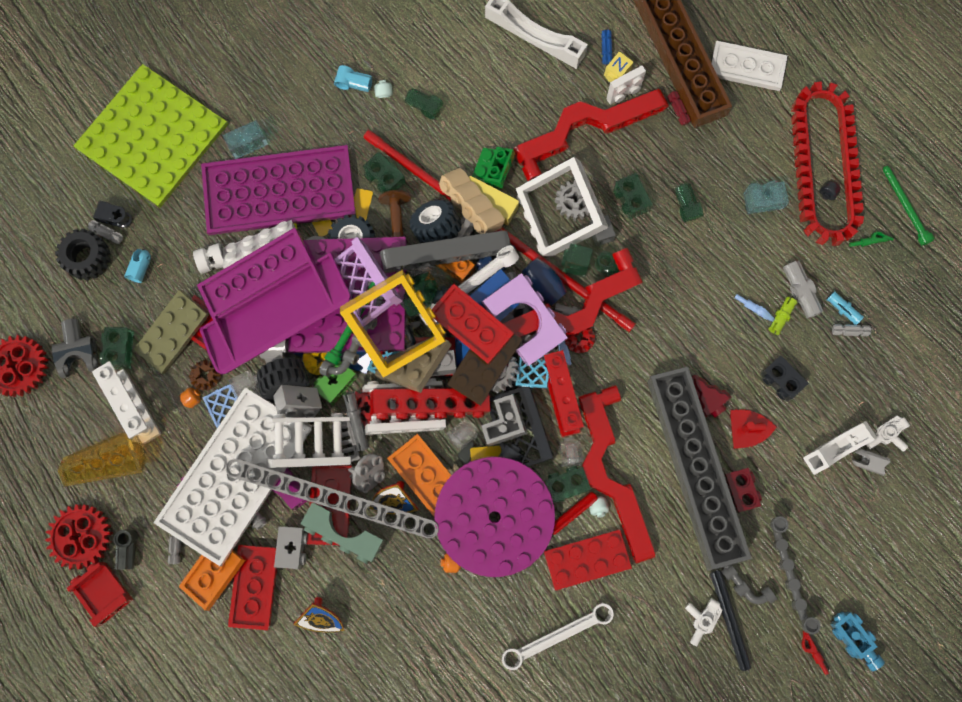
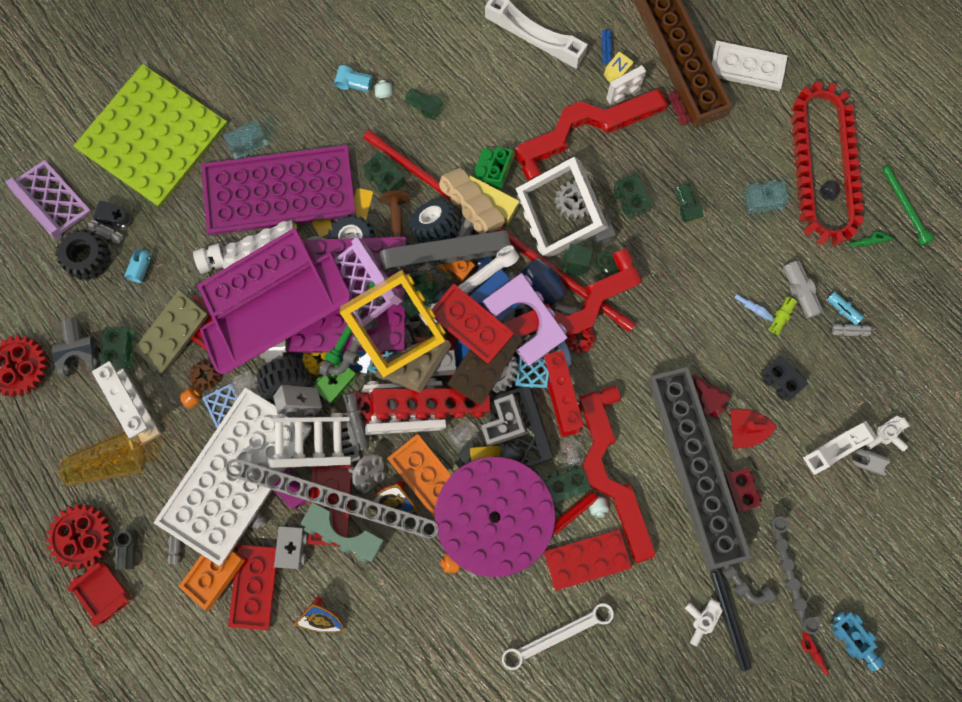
(38, 211): none -> lavender fence

